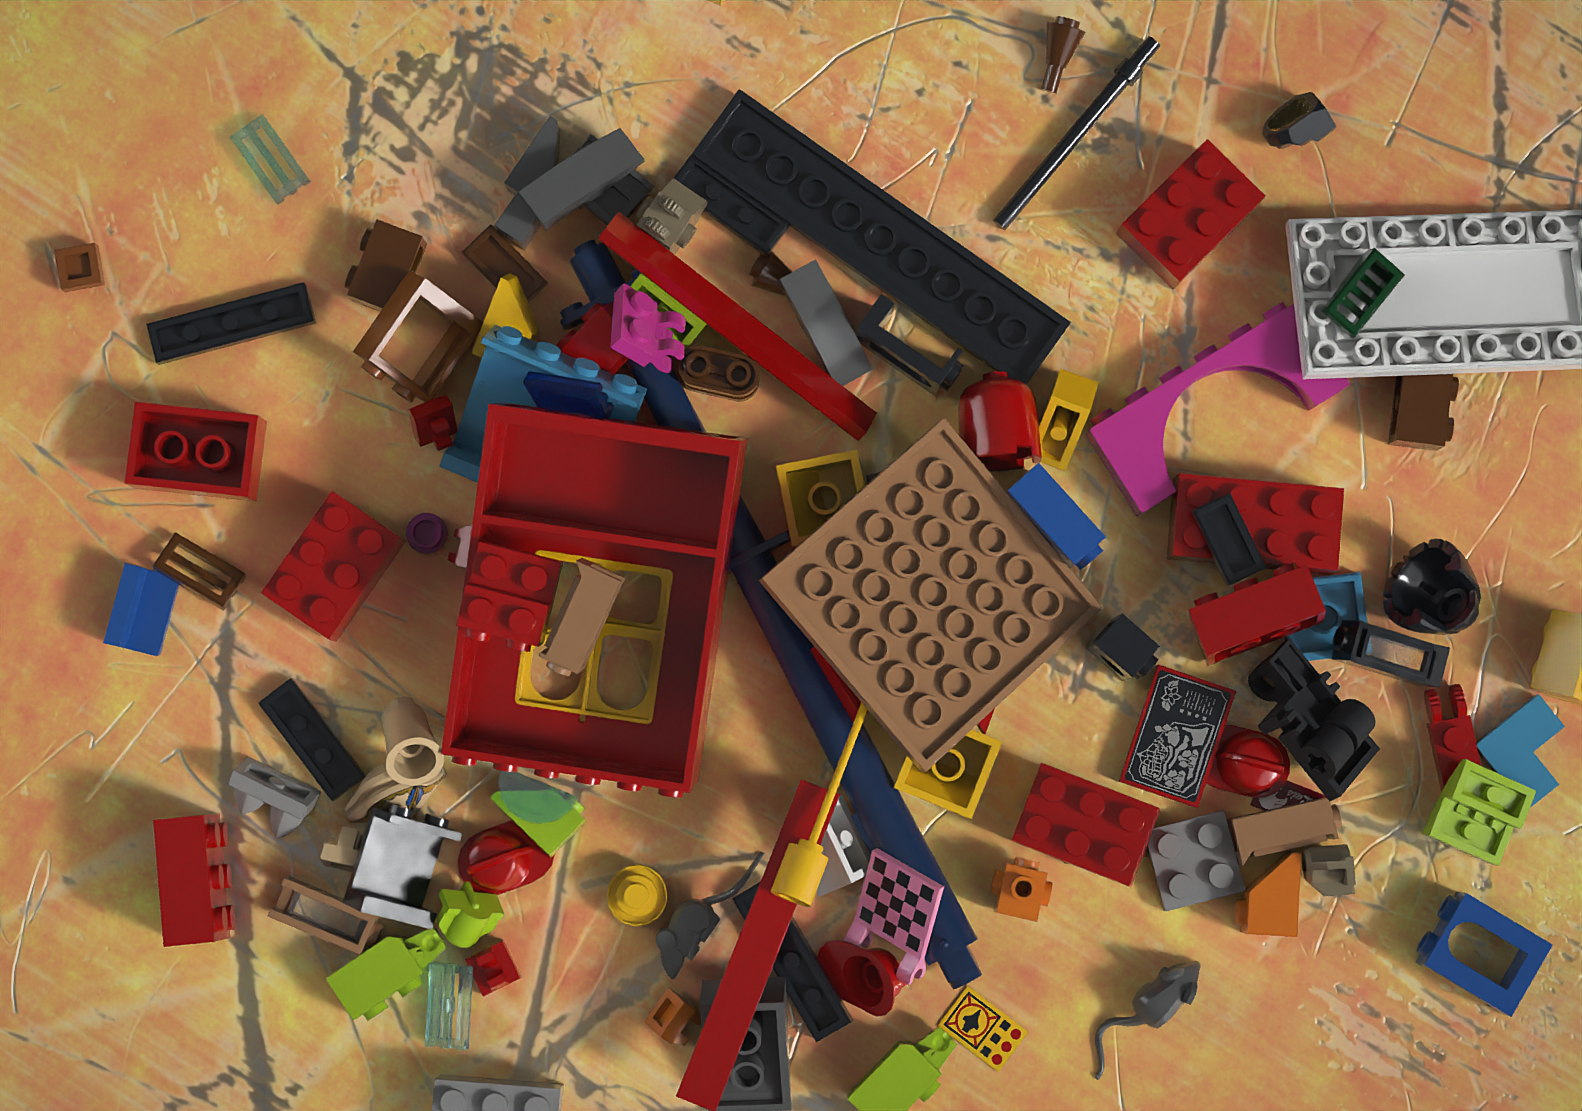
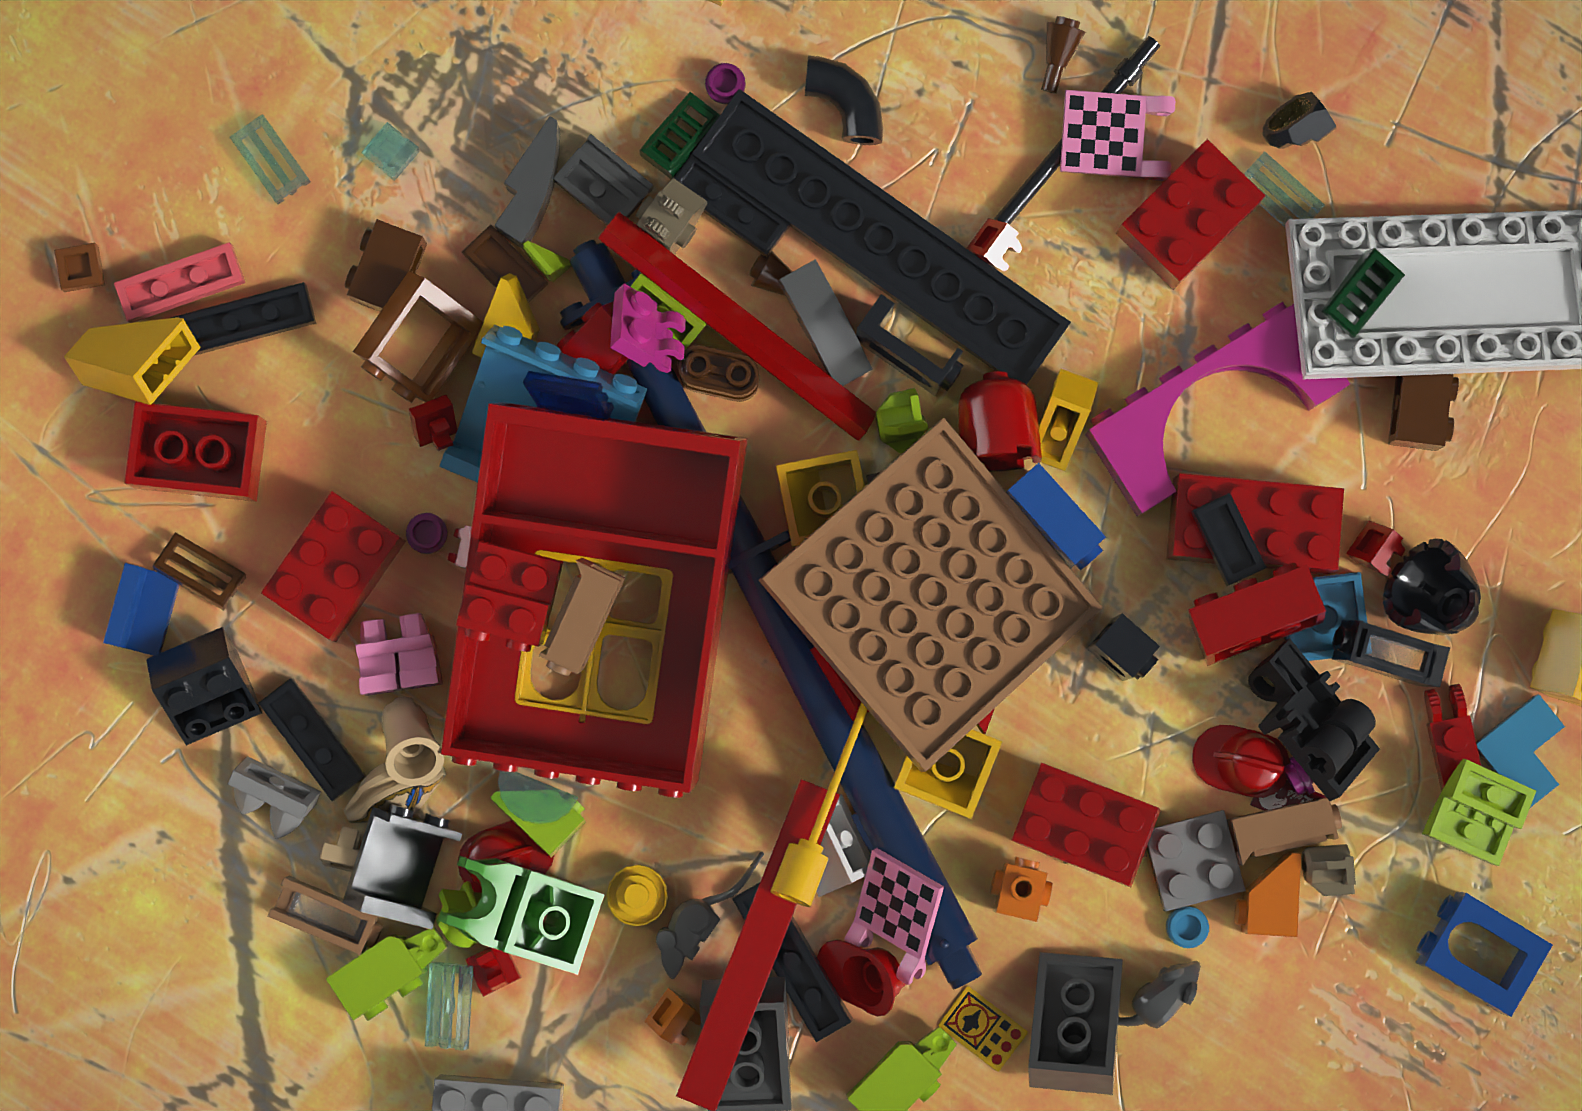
(133, 357): none -> yellow slope
(179, 282): none -> coral plate
(193, 879): red brick -> none
(203, 686): none -> black slope
(380, 656): none -> bright pink hips
(390, 151): none -> clear light blue tile
(514, 910): none -> bright green brick
(548, 262): none -> lime slope
(581, 178): dark grey slope -> none
(661, 161): none -> dark green slope
(724, 82): none -> magenta plate
(850, 95): none -> black cylinder
(901, 420): none -> lime piece
(993, 241): none -> tile
(1075, 1023): none -> dark grey slope
(1107, 134): none -> bright pink flag
(1177, 736): tile -> none
(1187, 927): none -> dark azure tile
(1288, 180): none -> clear light blue tile
(1298, 778): none -> magenta plate
(1376, 546): none -> red tile

